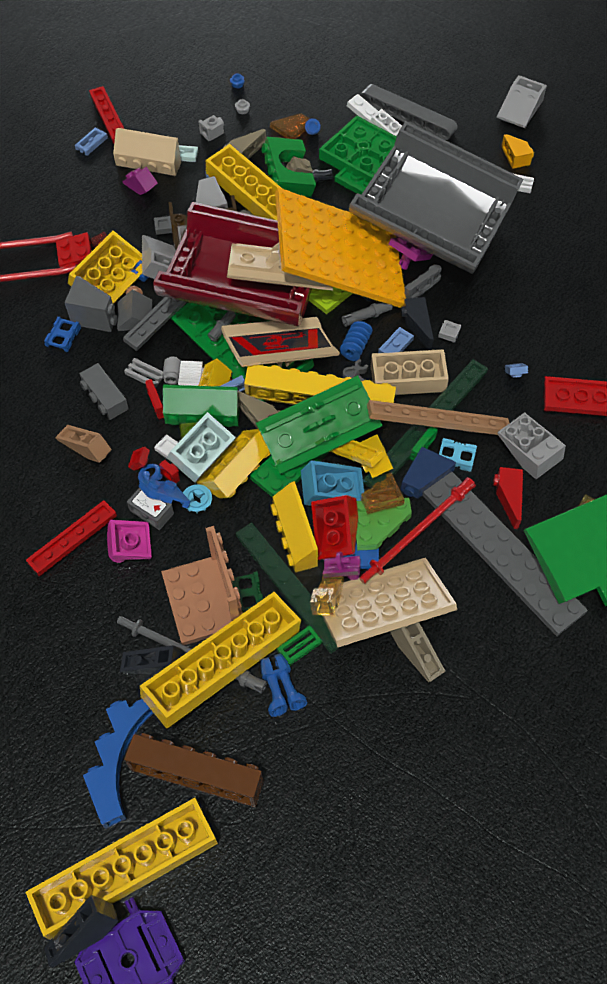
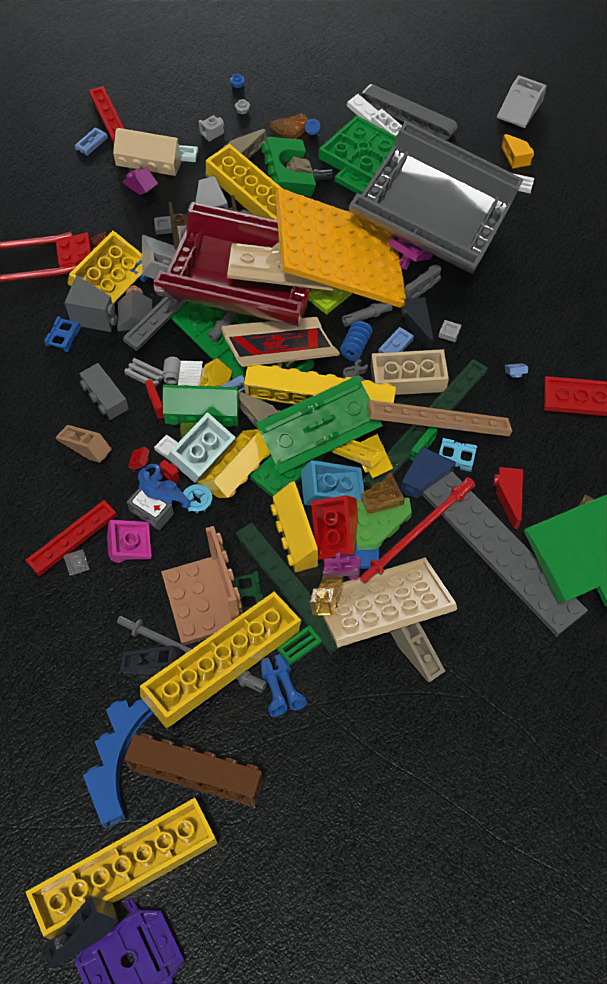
(76, 562): none -> clear plate
(532, 445): light grey slope -> none

